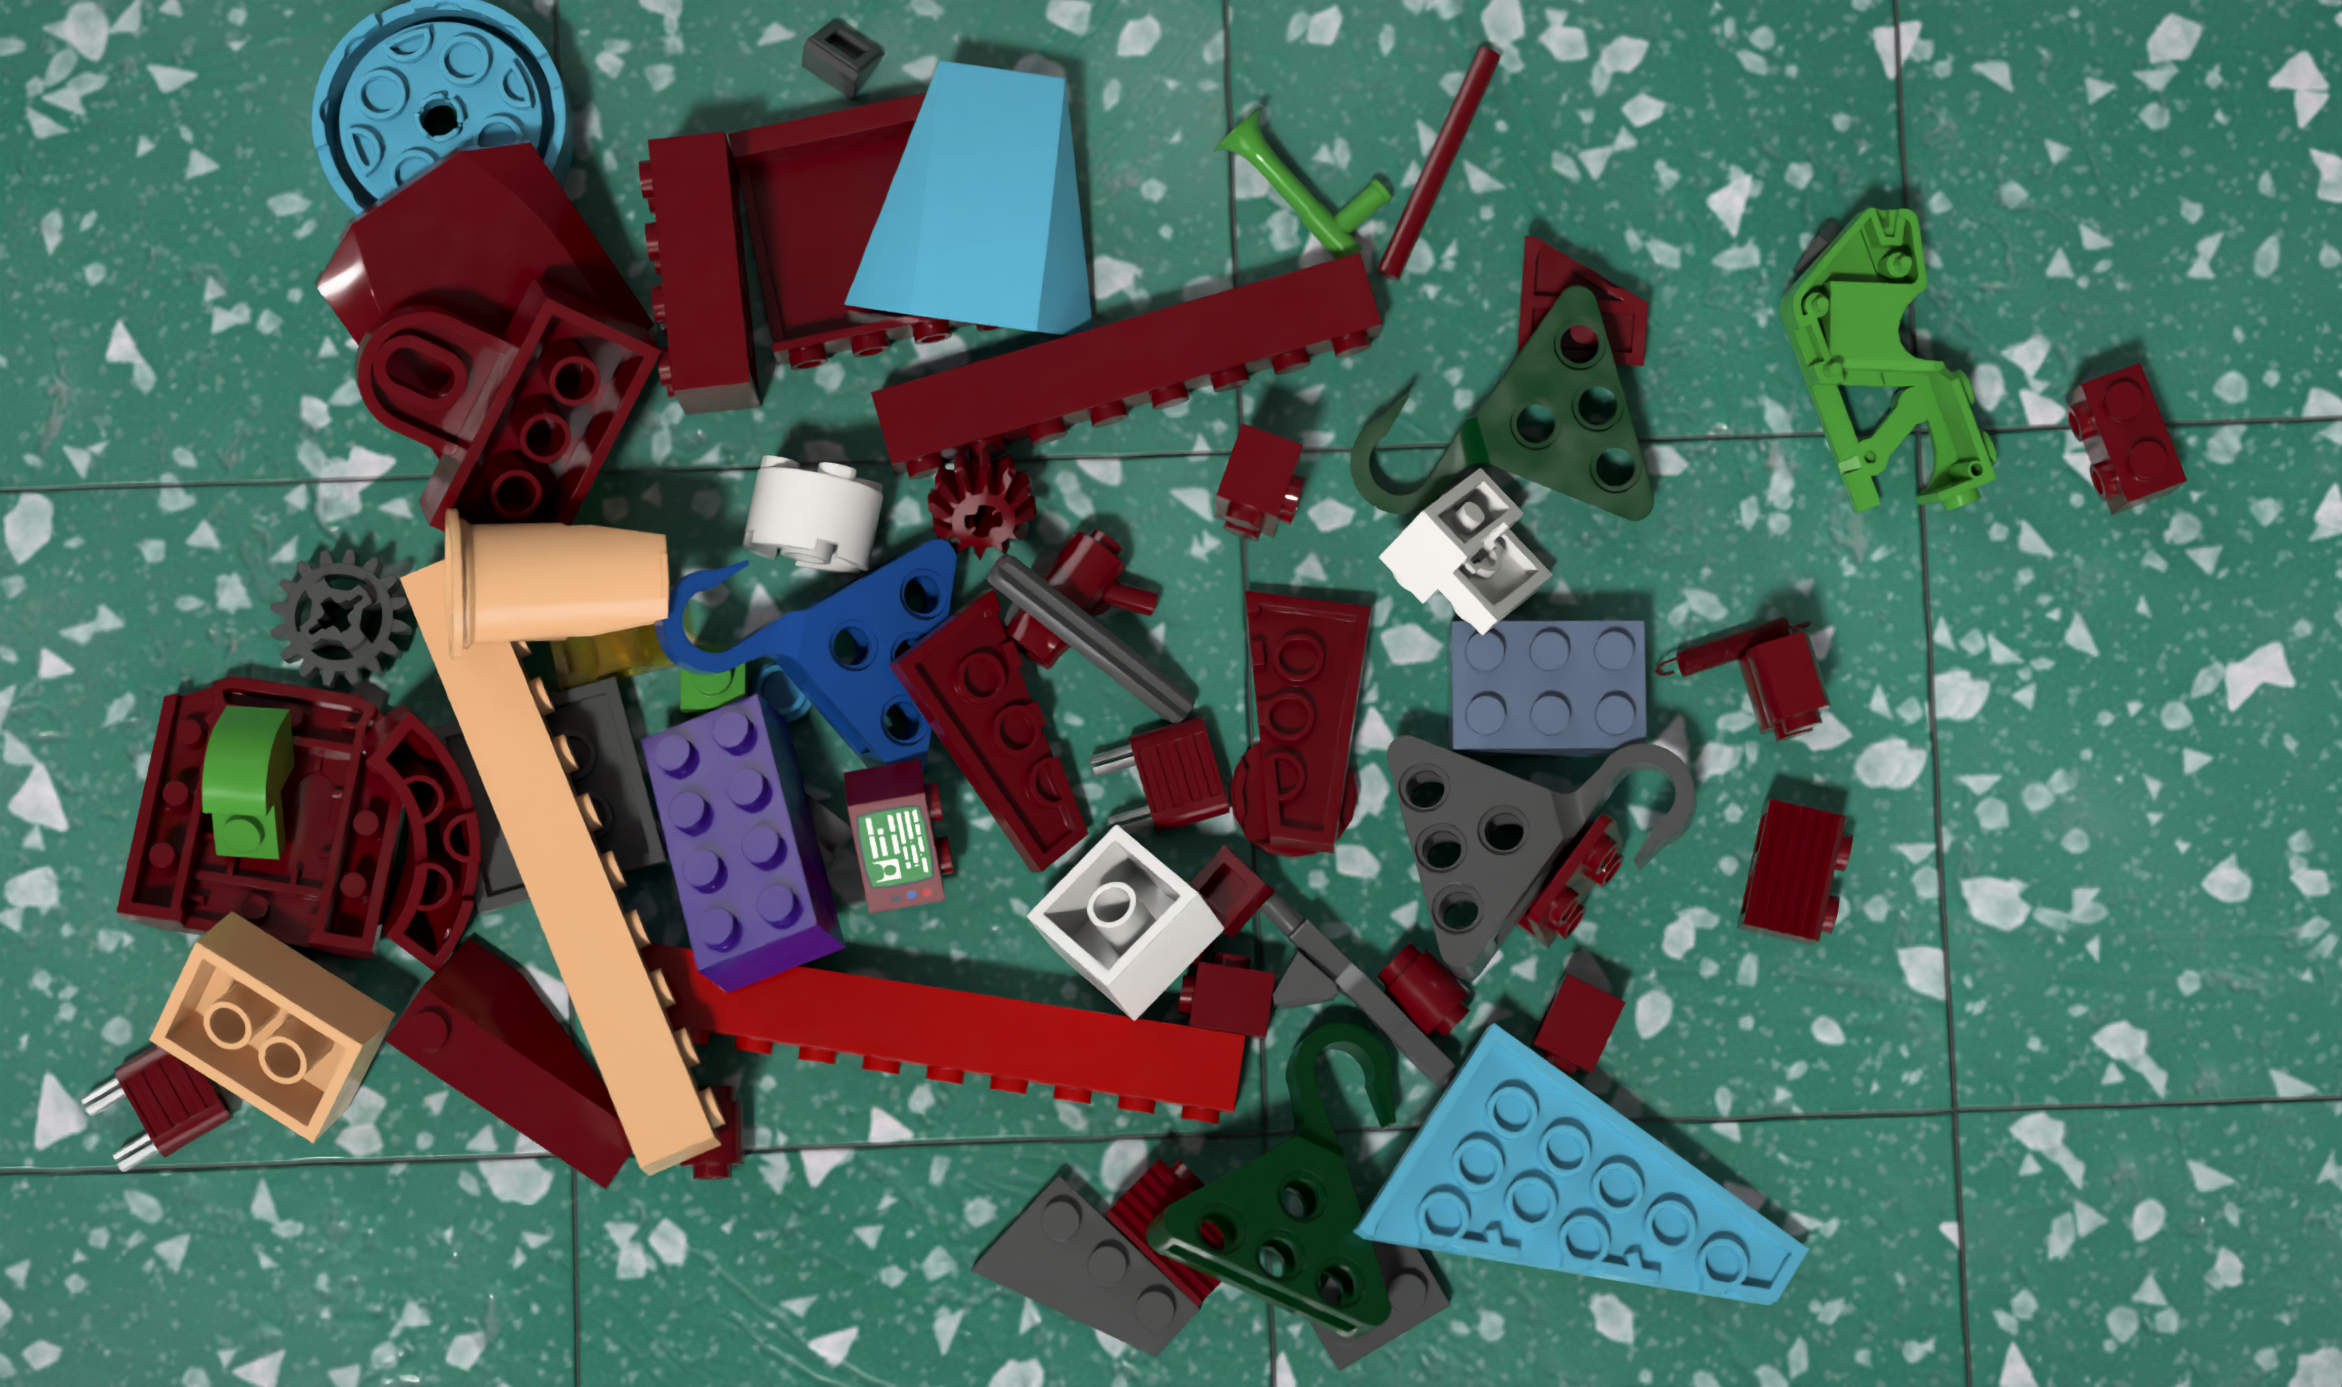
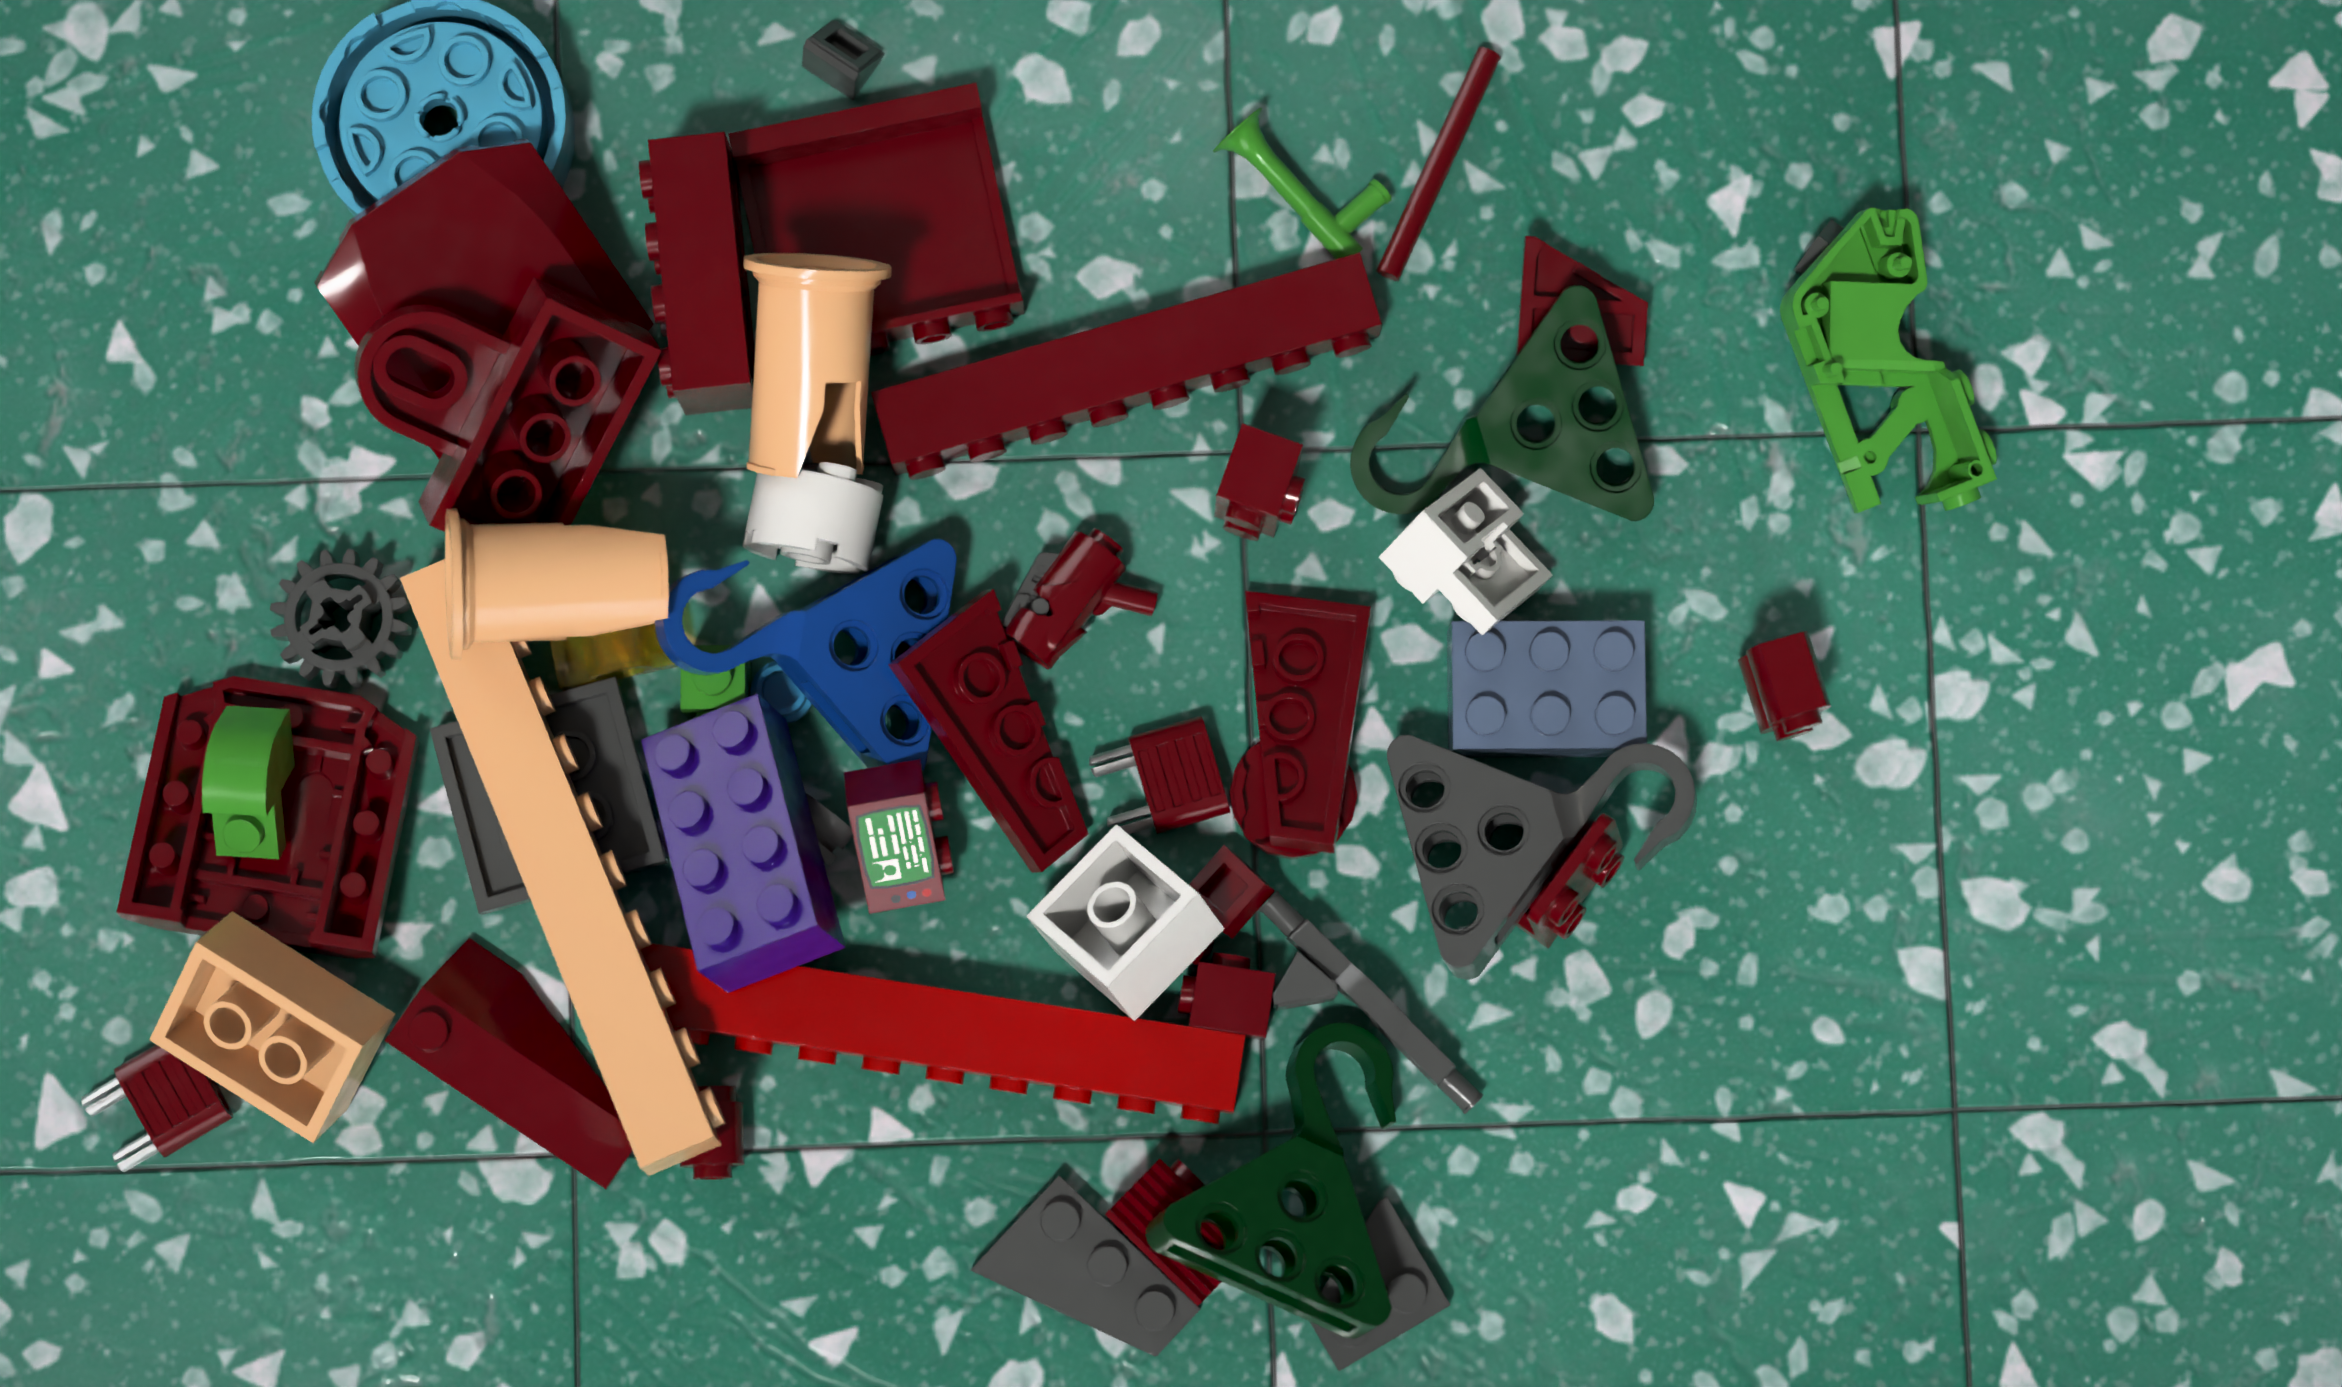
(444, 841): dark red brick -> none
(811, 359): none -> light nougat piece
(982, 504): dark red gear -> none
(983, 209): medium azure wedge -> none
(1090, 638): dark grey axle -> none
(1425, 990): dark red brick -> none
(1558, 1180): medium azure wing -> none
(1576, 1026): dark red brick -> none
(1729, 648): dark red piece -> none
(1794, 872): dark red brick -> none
(2124, 439): dark red brick -> none

